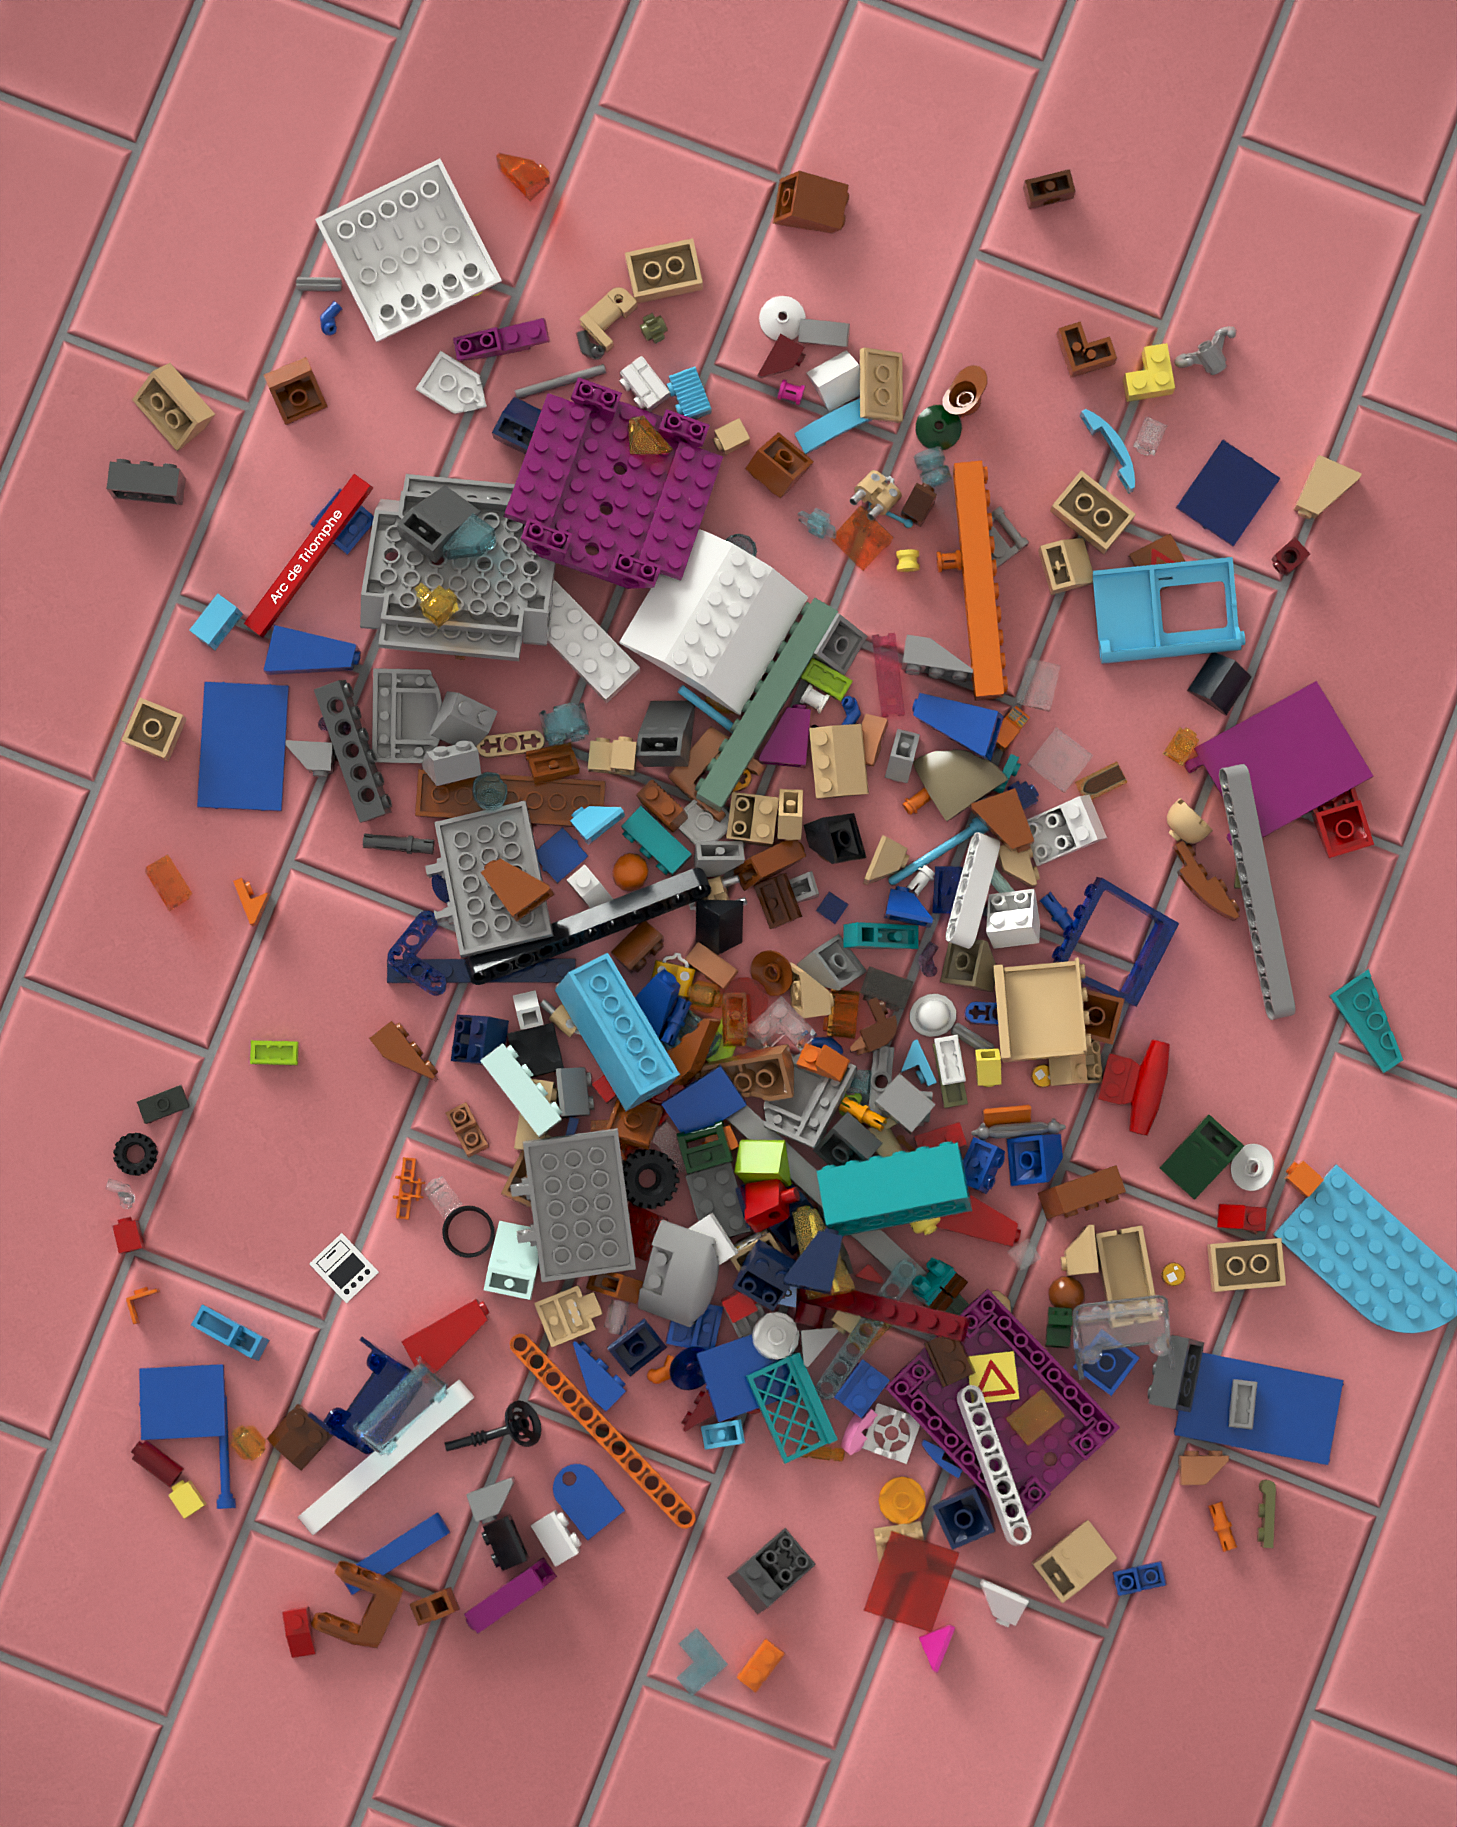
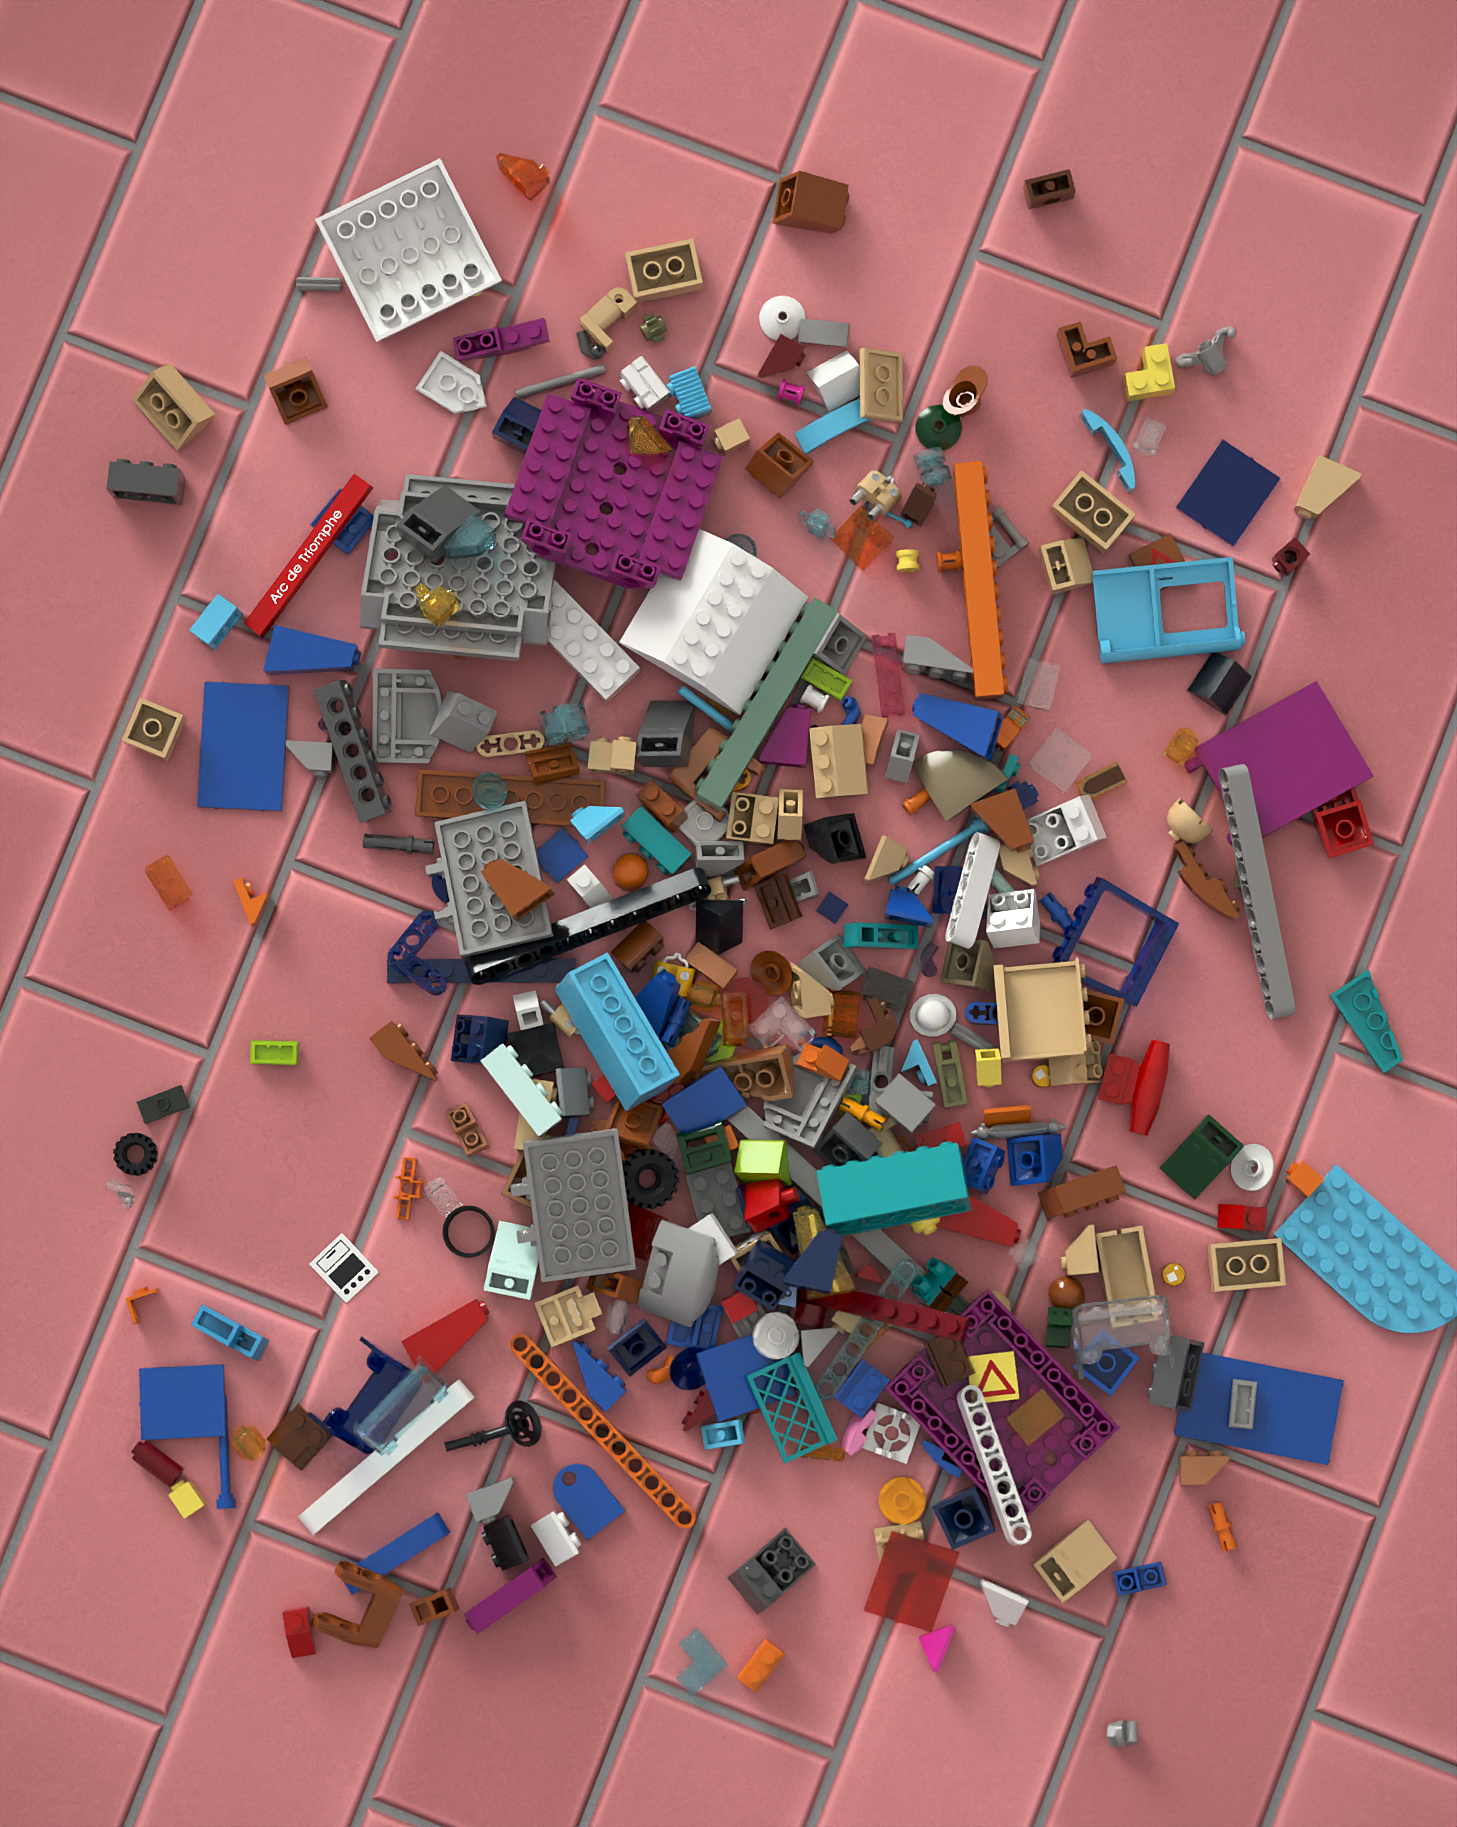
(128, 1235): red brick -> none
(327, 319): blue arm -> none
(452, 763): light grey slope -> none
(949, 1060): white plate -> none
(1122, 1733): none -> light grey piece
(1267, 1513): olive plate -> none

